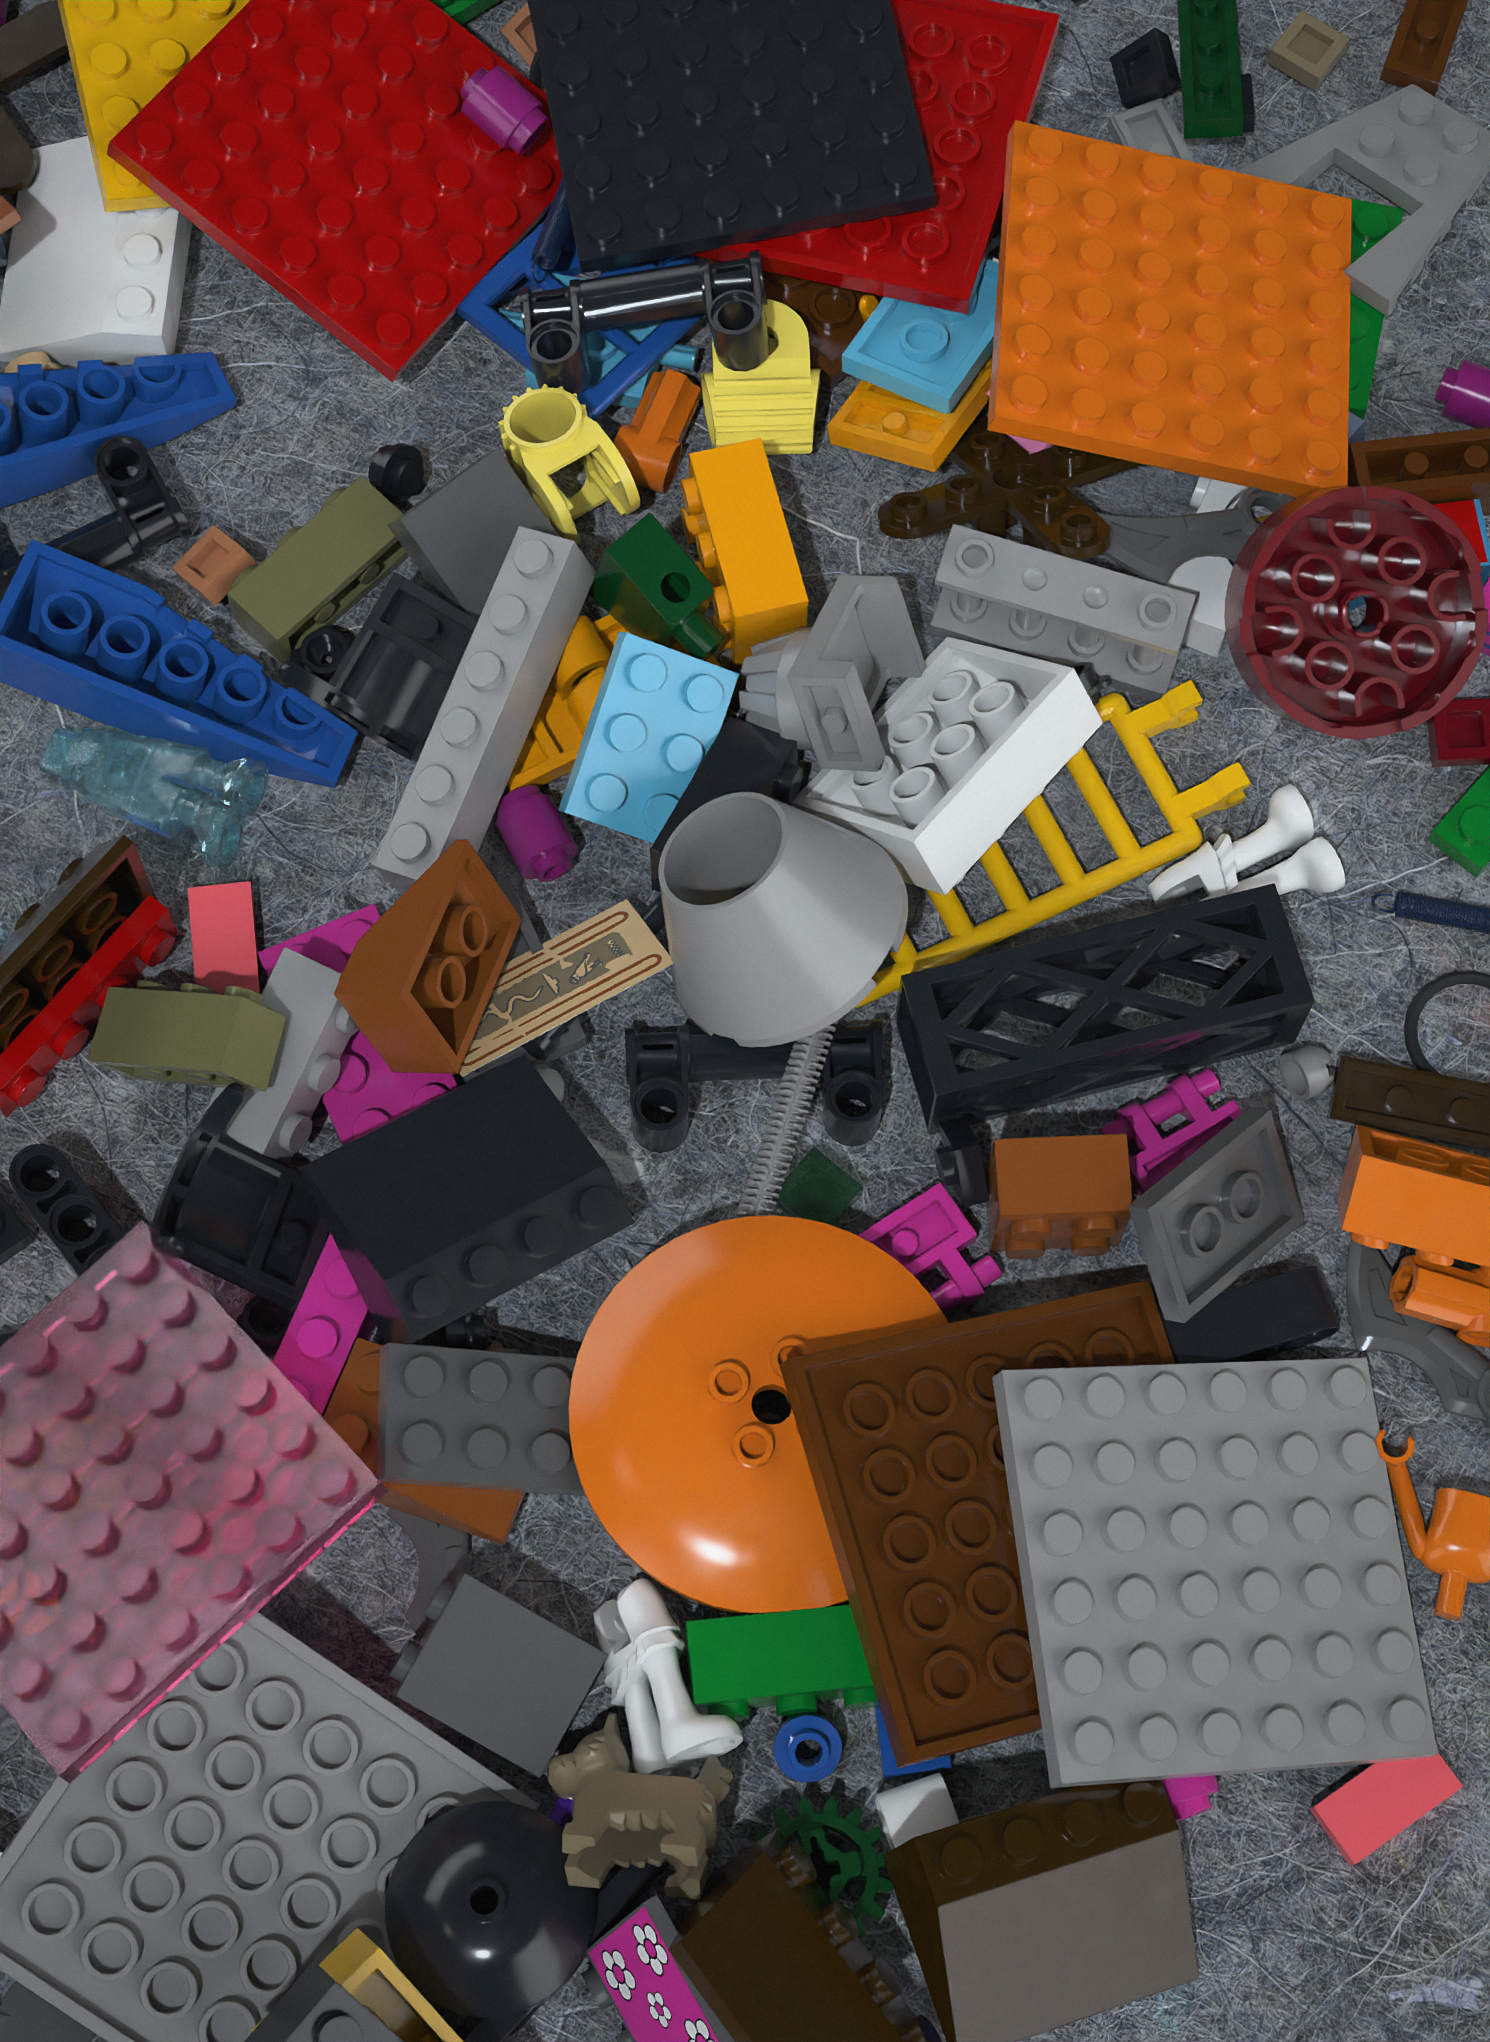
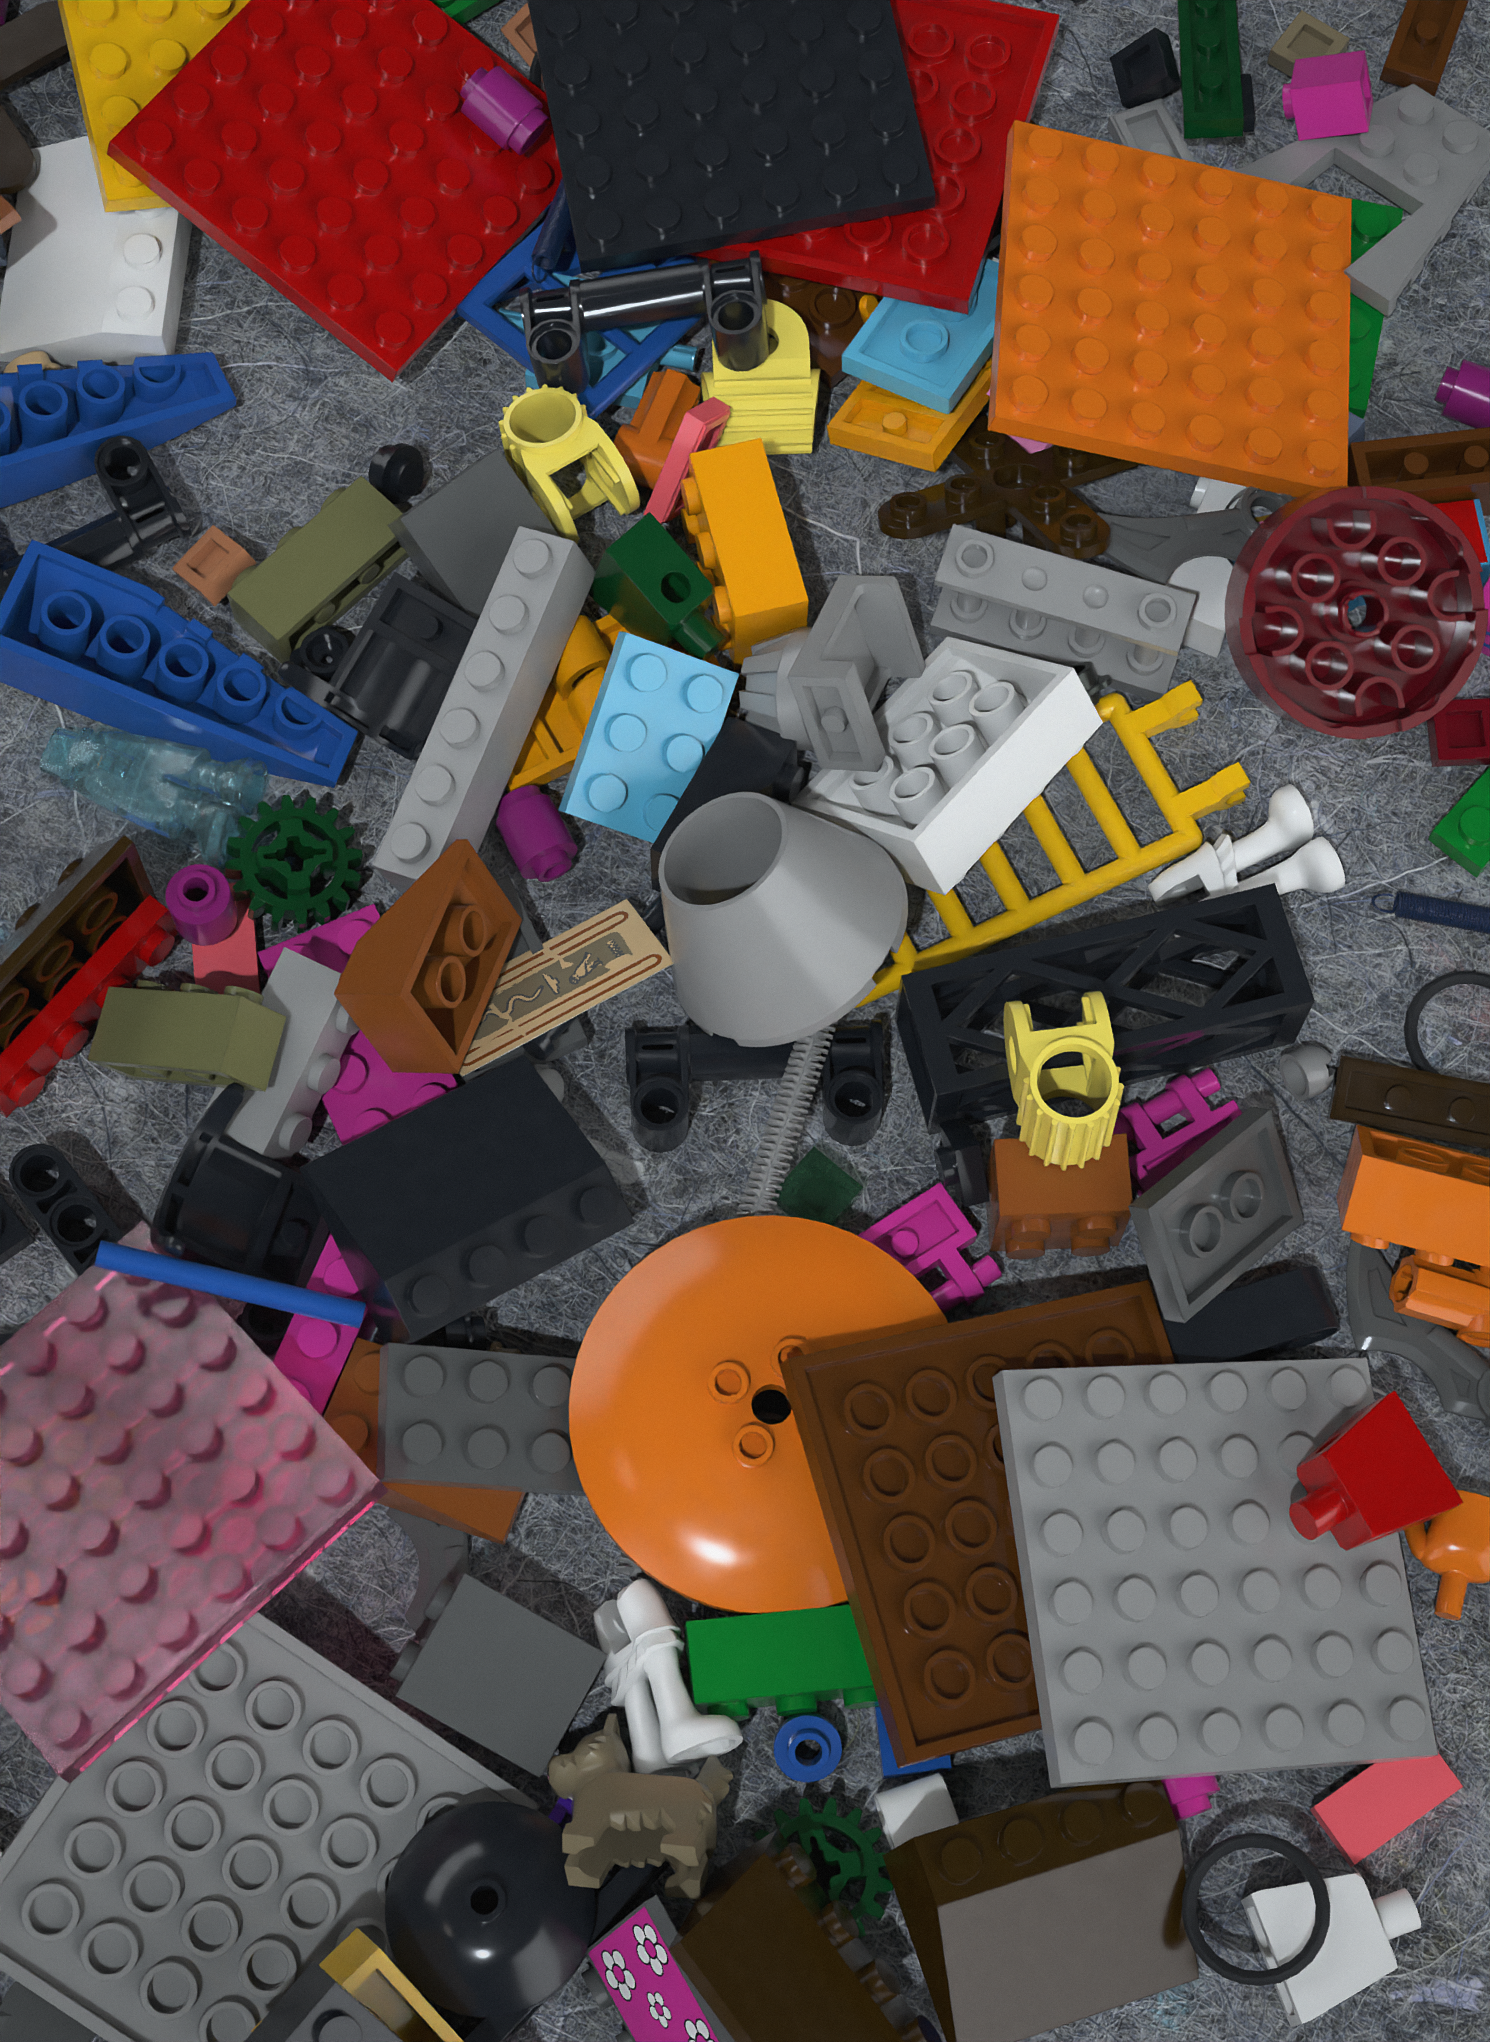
(201, 904): none -> magenta brick
(229, 1284): none -> blue bar
(270, 870): none -> dark green gear
(697, 432): none -> coral tile
(1046, 1132): none -> light yellow piece
(1321, 1898): none -> black tyre
(1329, 95): none -> dark pink brick
(1354, 1947): none -> white torso
(1371, 1479): none -> red torso

